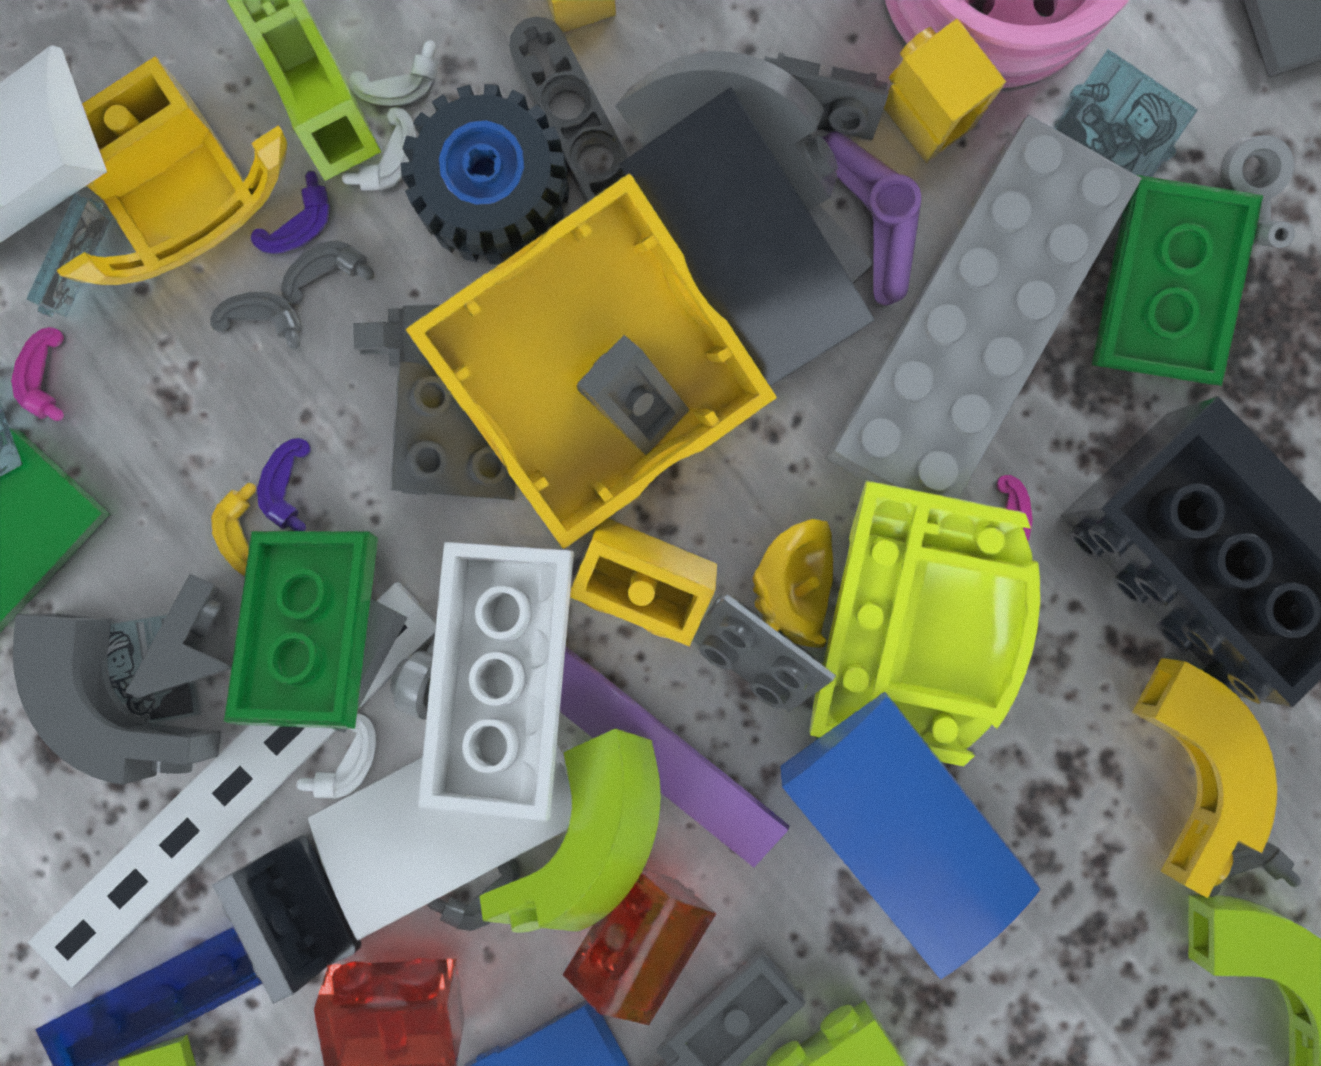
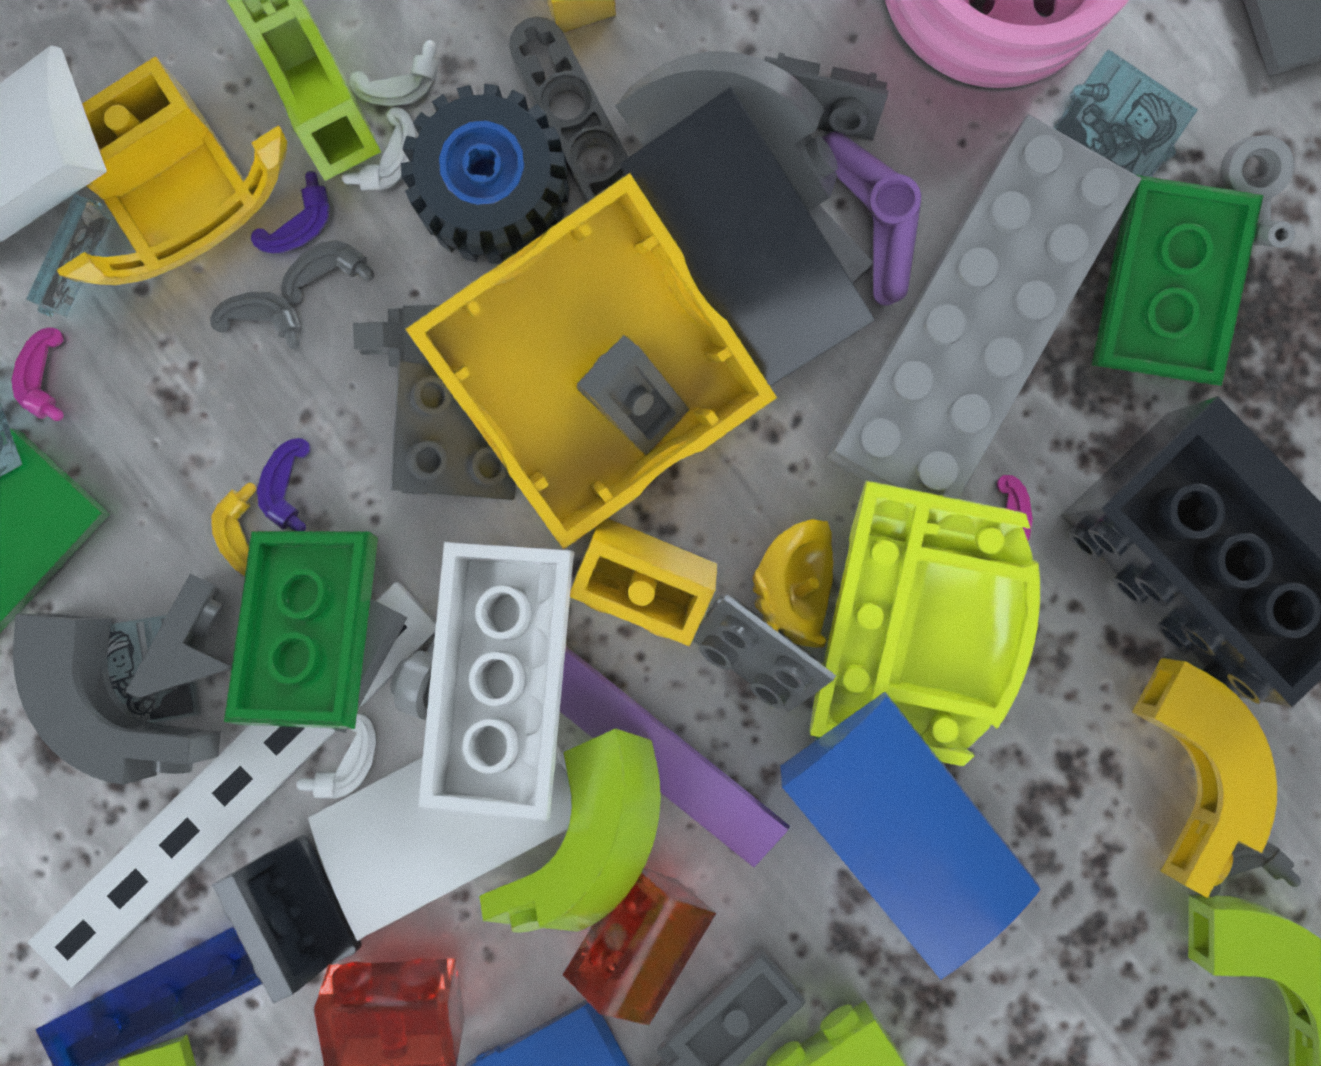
(470, 916): dark grey piece -> none
(941, 88): yellow piece -> none

